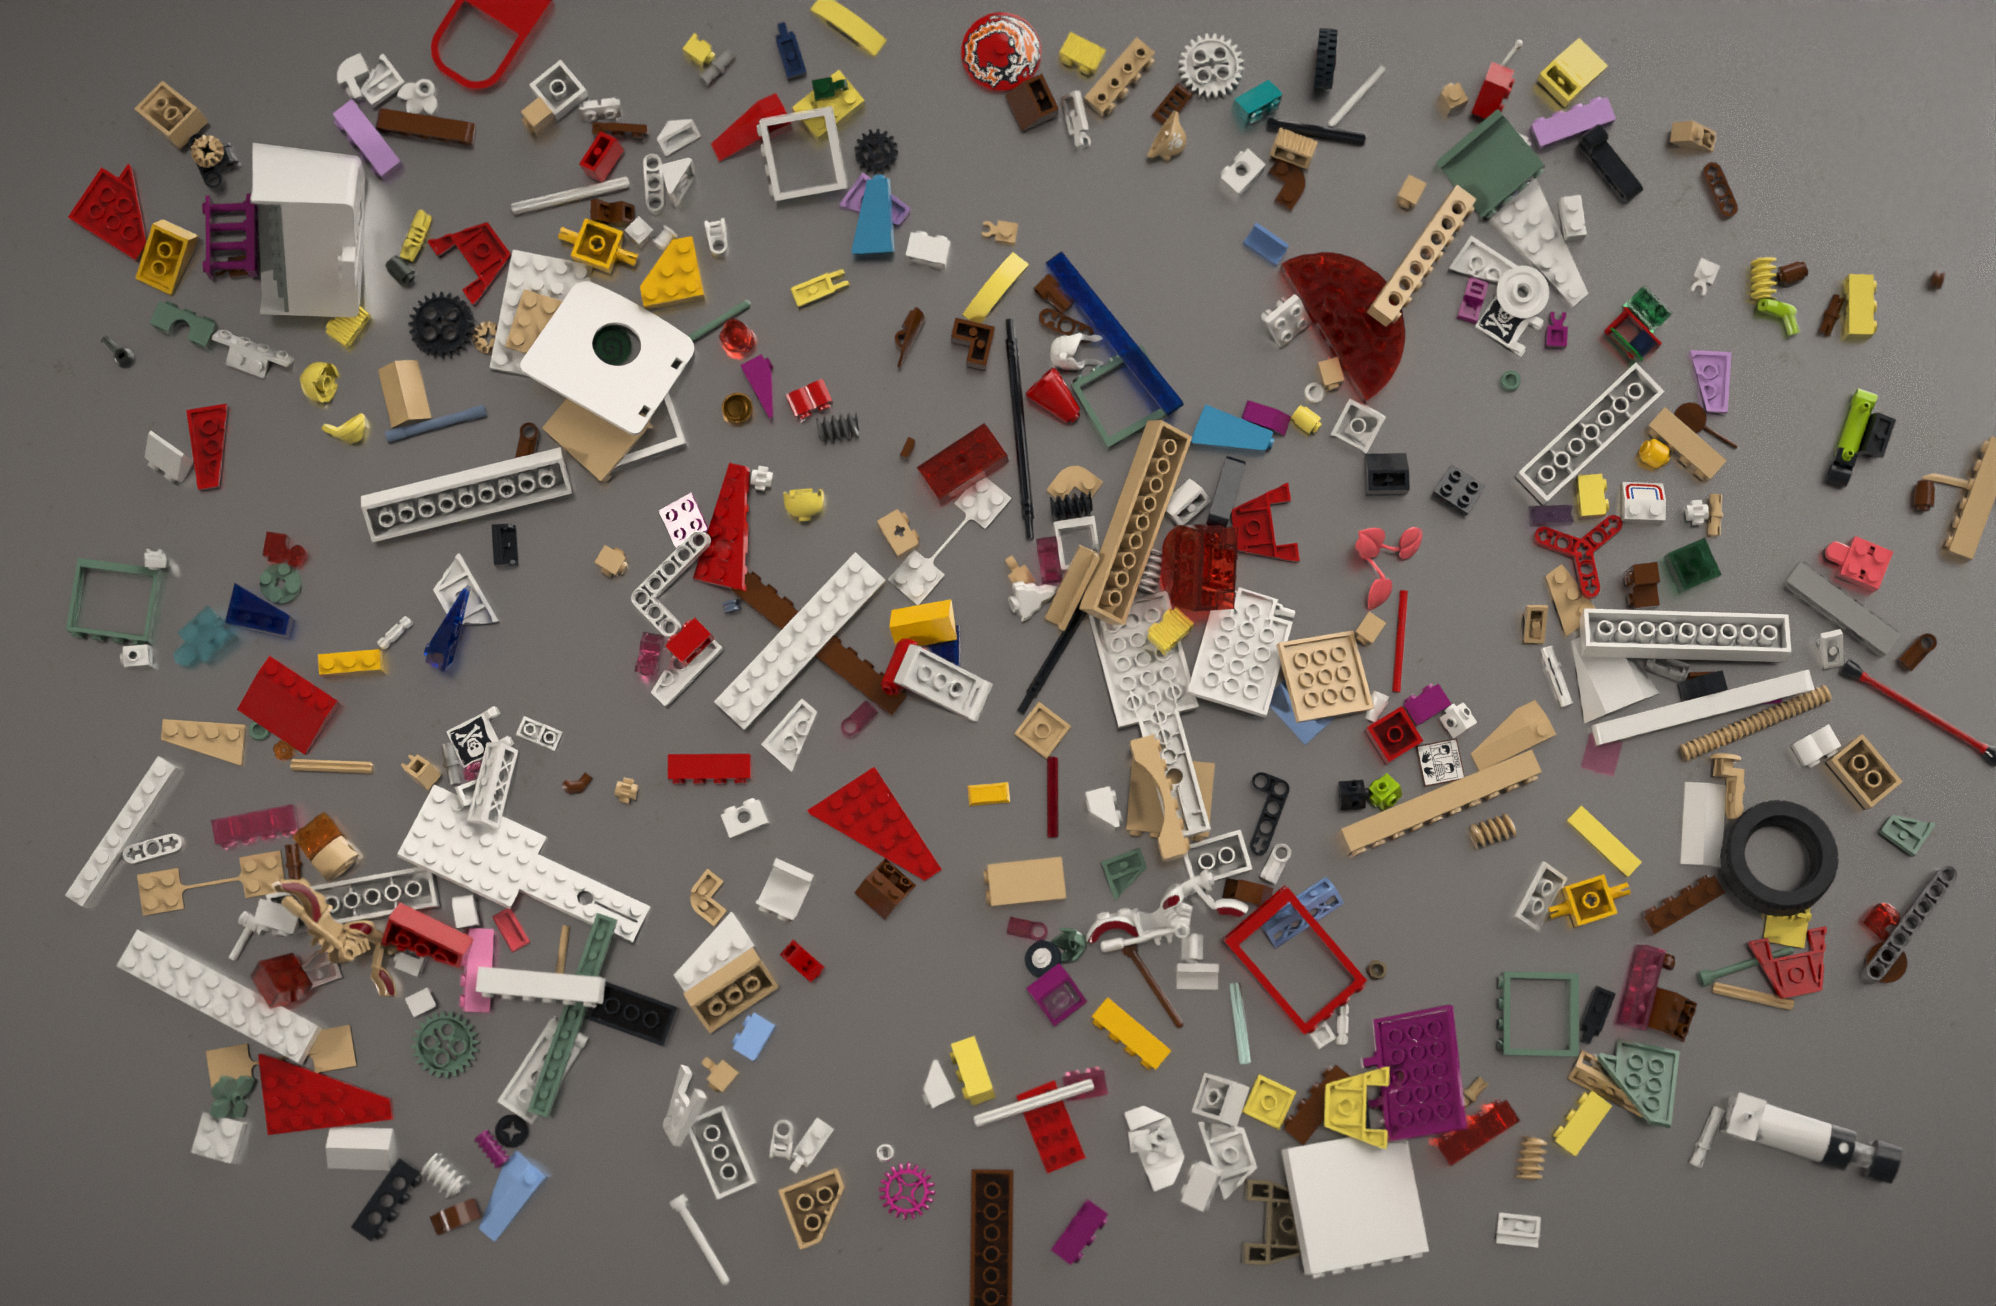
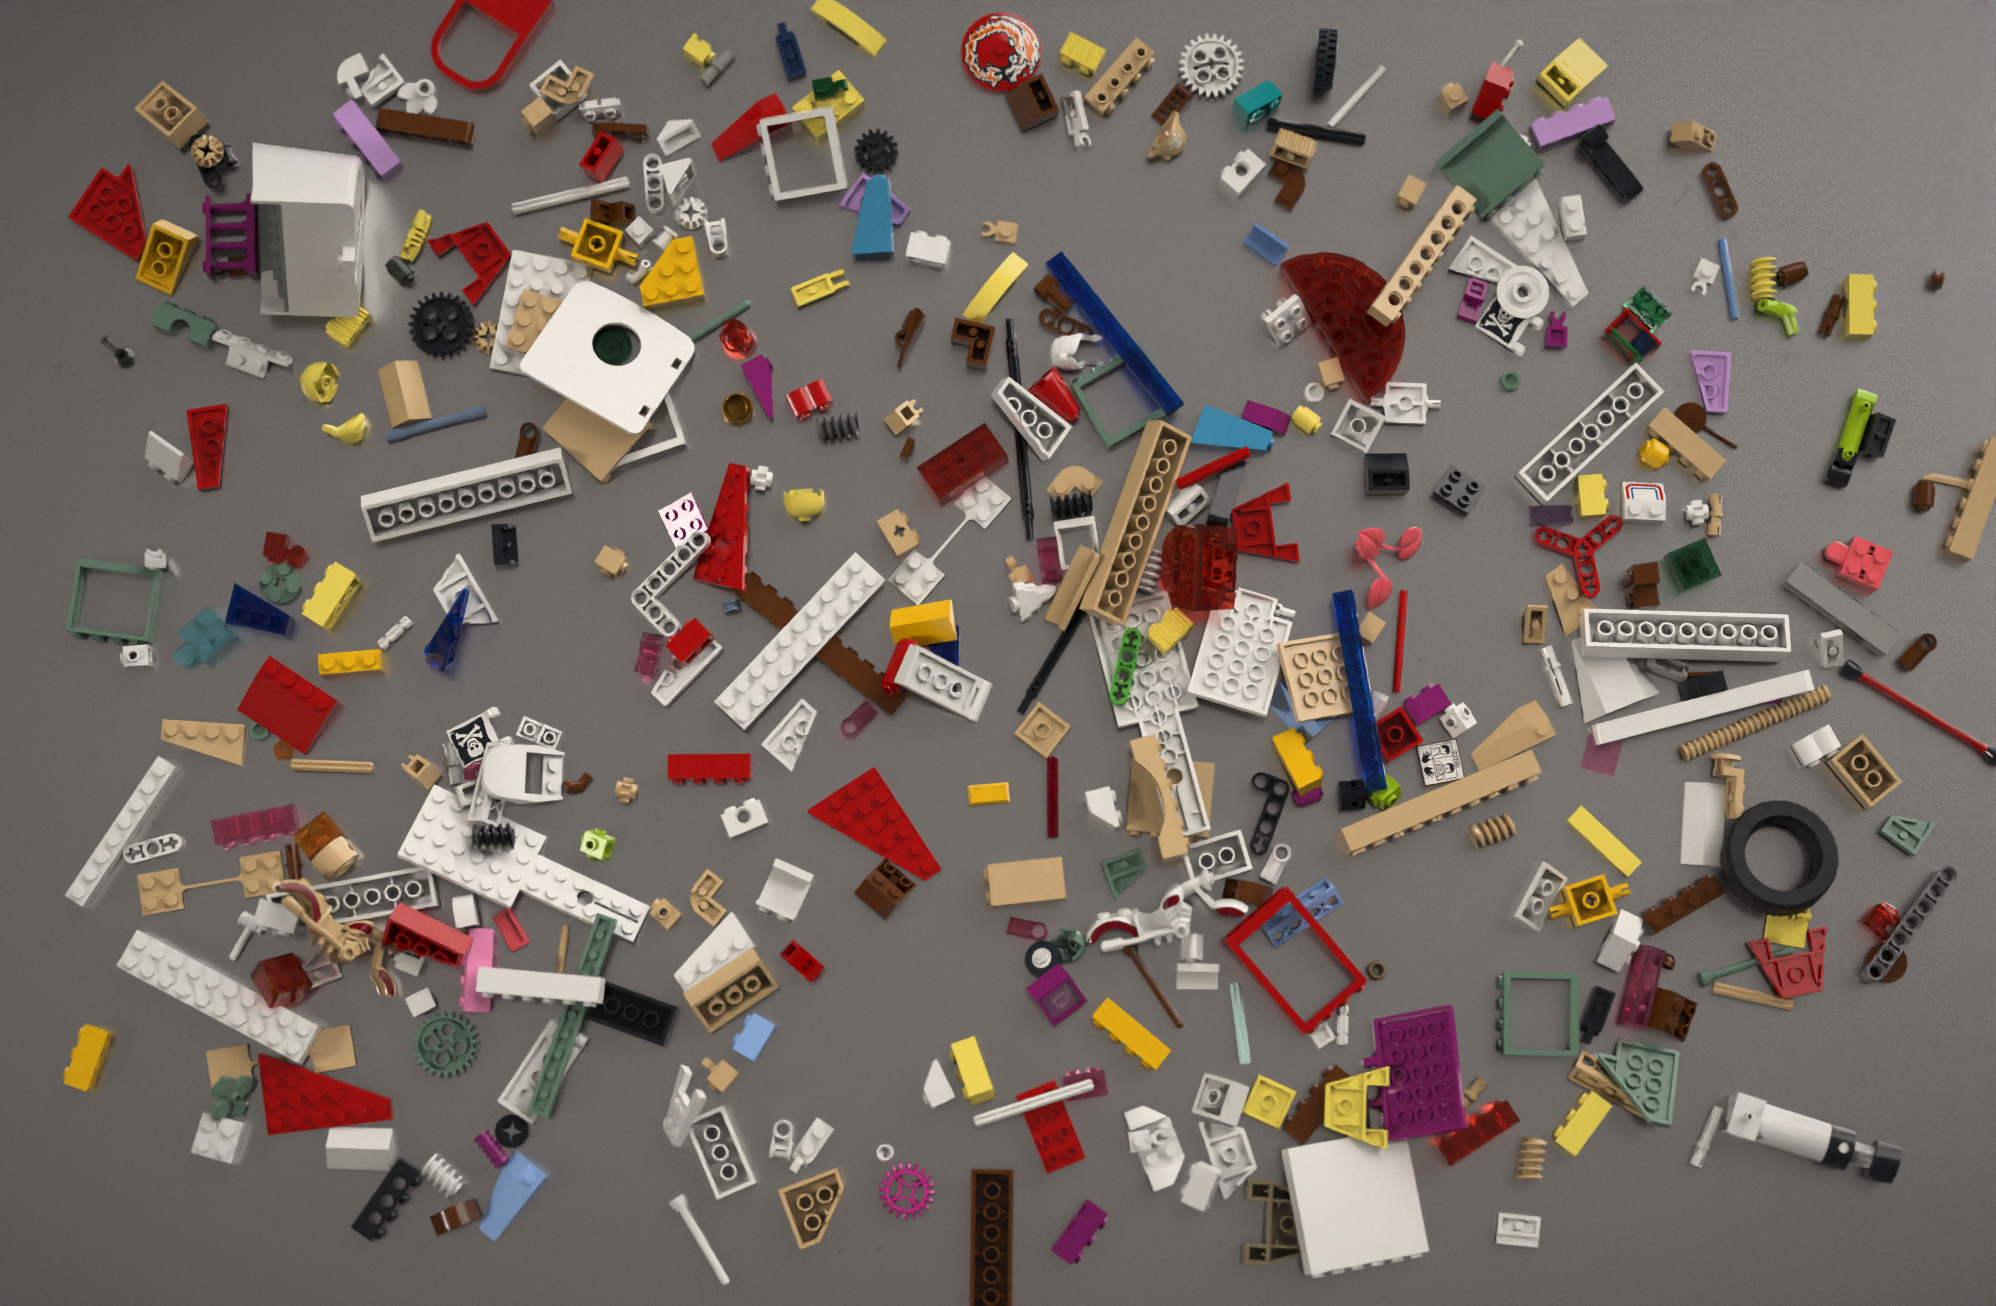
(87, 1057): none -> yellow brick
(331, 596): none -> light yellow brick
(493, 836): none -> black piece
(506, 771): none -> white slope
(567, 92): none -> tan plate
(597, 844): none -> lime brick
(643, 269): none -> white arm
(670, 919): none -> tan brick
(697, 220): none -> white gear
(902, 416): none -> tan brick
(1032, 418): none -> white wedge
(1128, 667): none -> bright green beam
(1213, 467): none -> red axle
(1298, 761): none -> yellow brick
(1308, 798): none -> magenta brick
(1360, 691): none -> clear blue plate
(1405, 403): none -> white plate
(1621, 941): none -> white brick
(1728, 278): none -> medium blue bar

